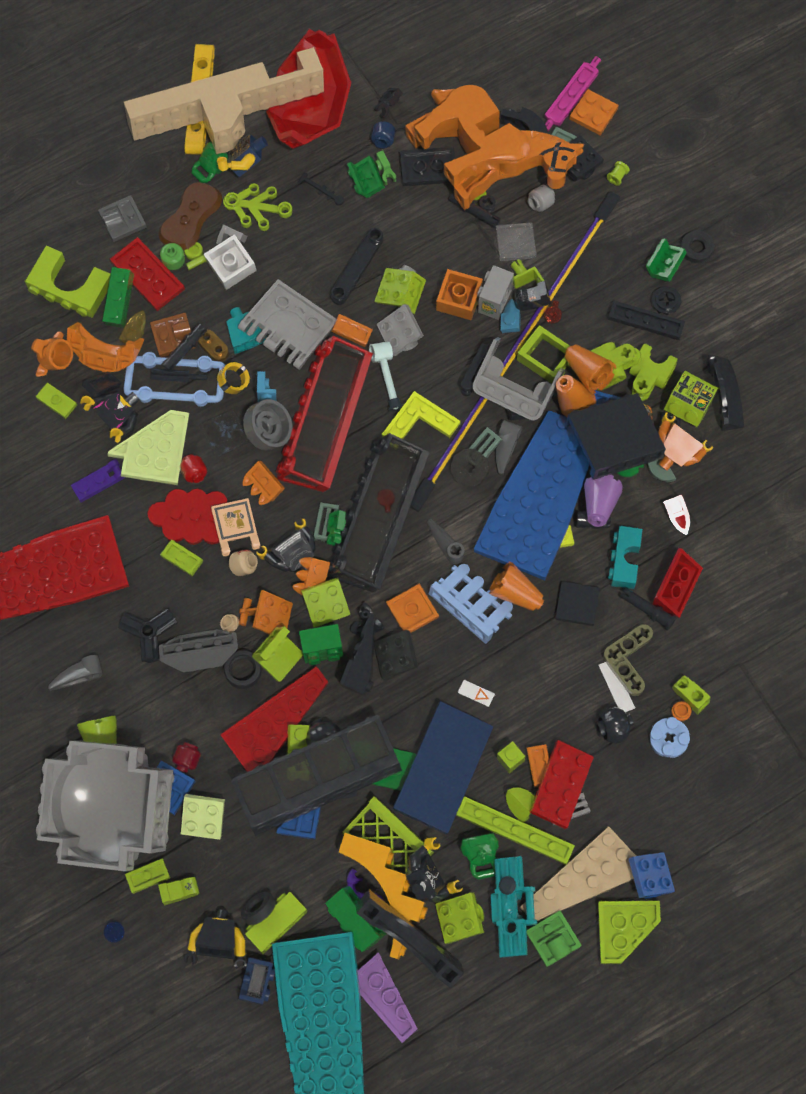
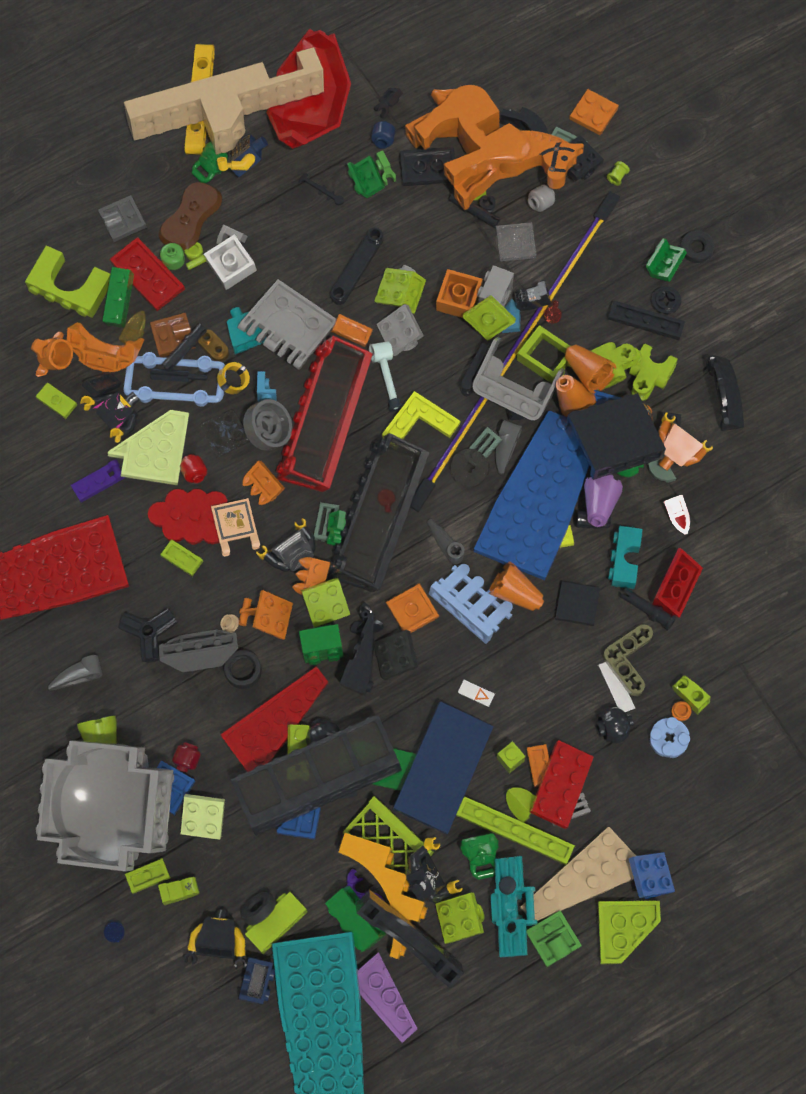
(243, 562): tan head -> none
(255, 205): lime plant -> none
(278, 654): lime bracket -> none
(489, 317): none -> lime tile
(523, 275): lime bracket -> none
(572, 93): dark pink plate -> none
(691, 398): lime slope -> none

